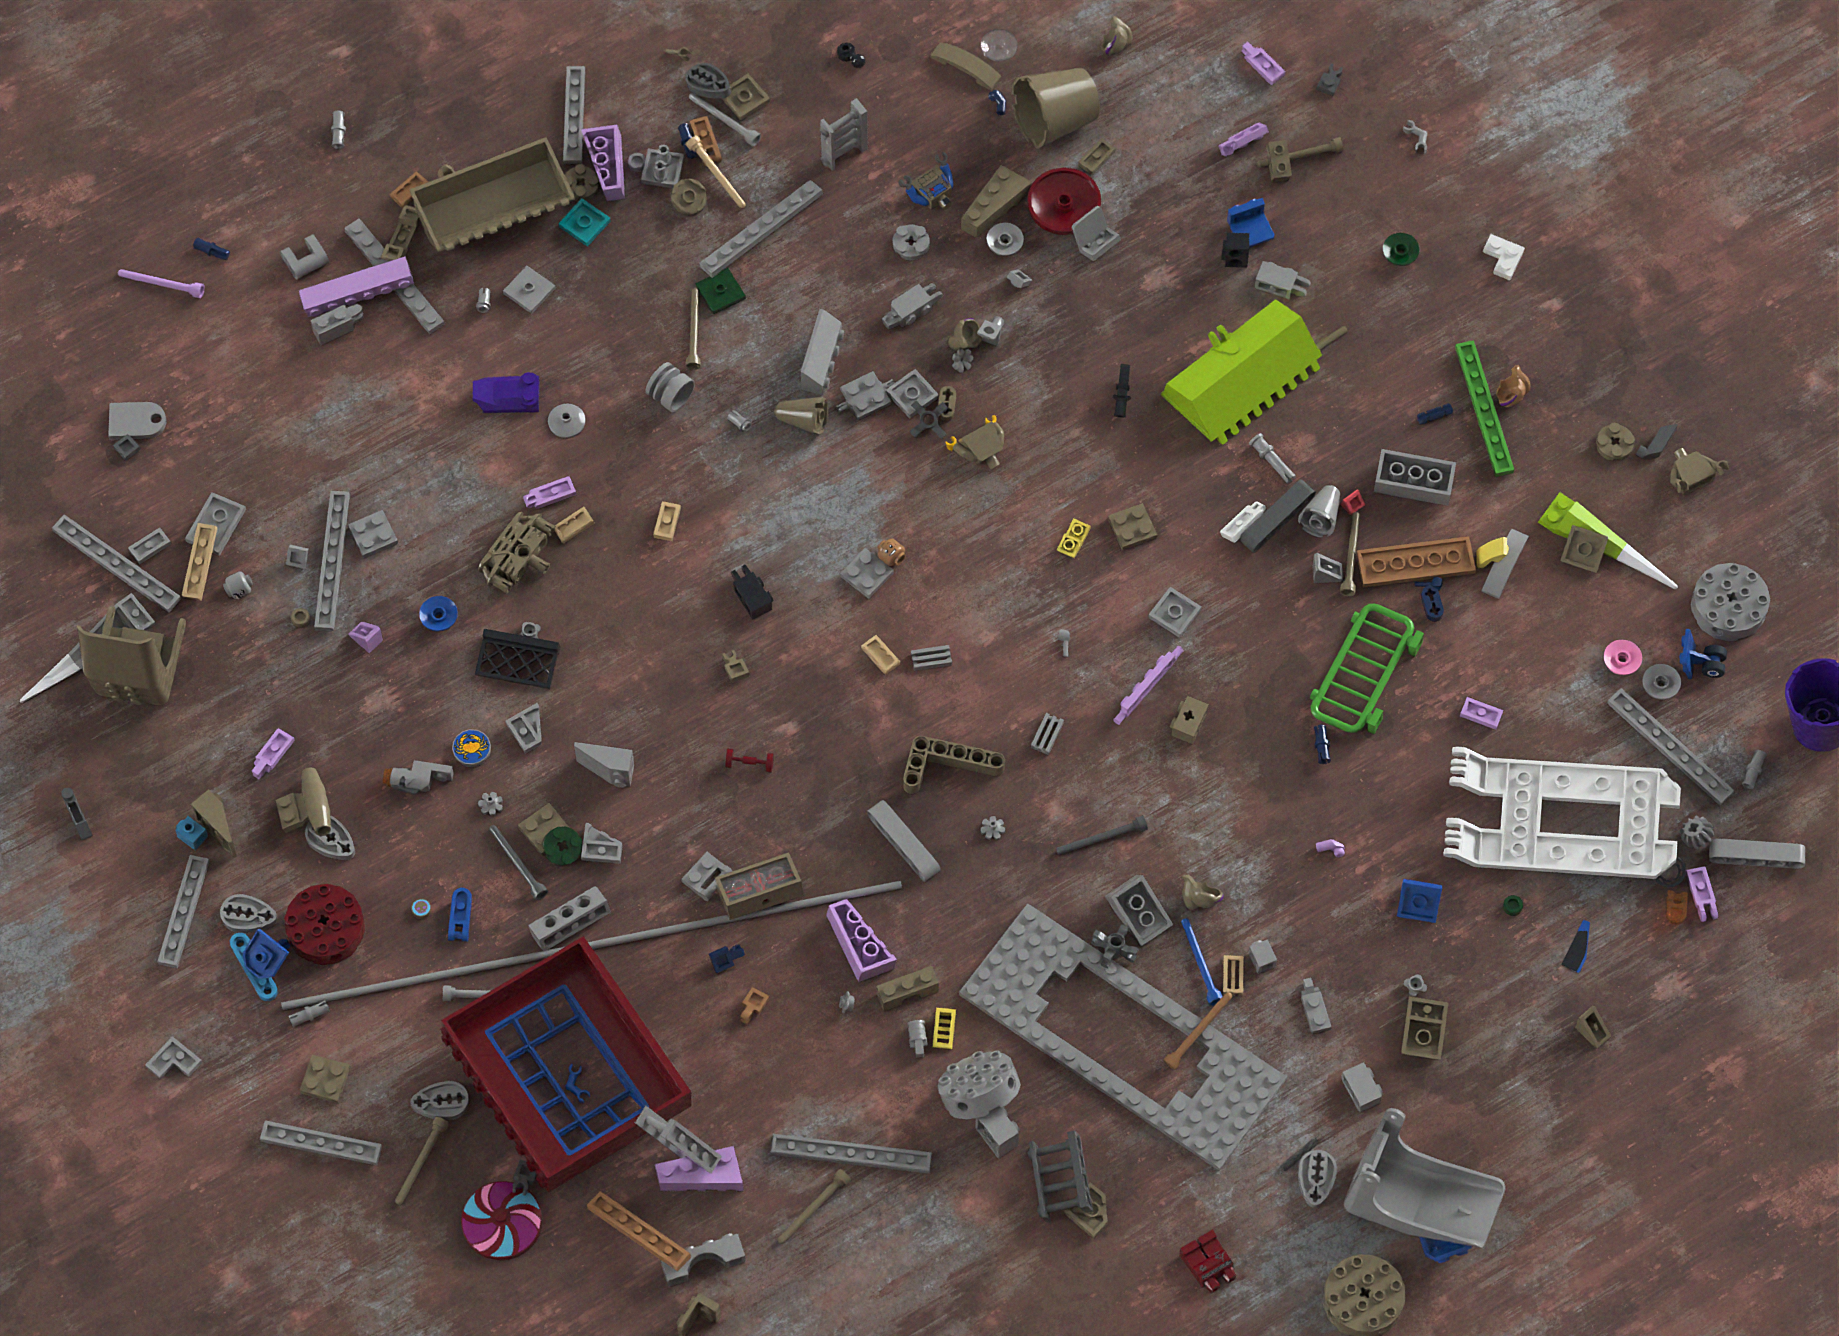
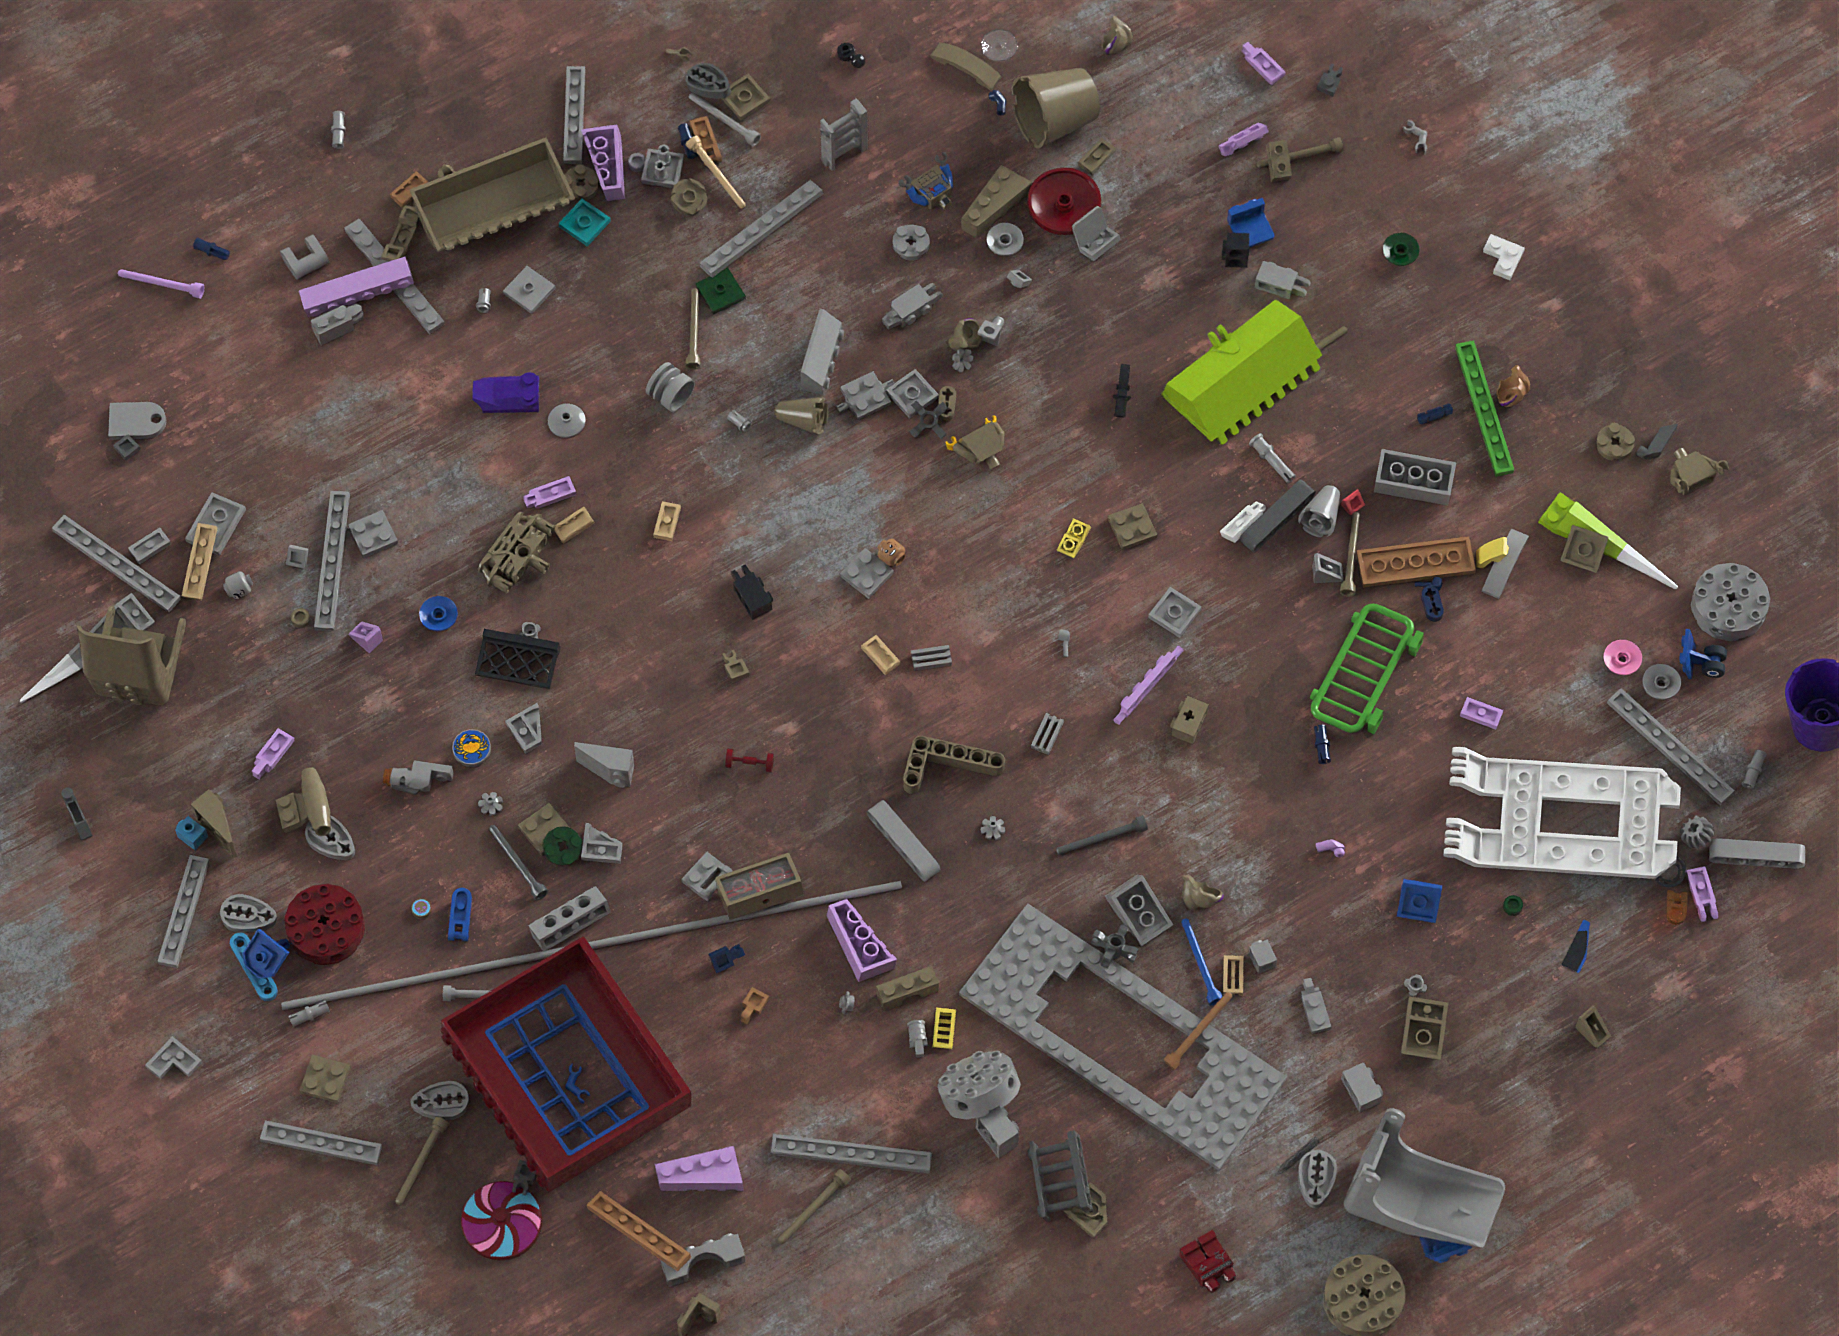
(678, 1139): light grey fence -> none

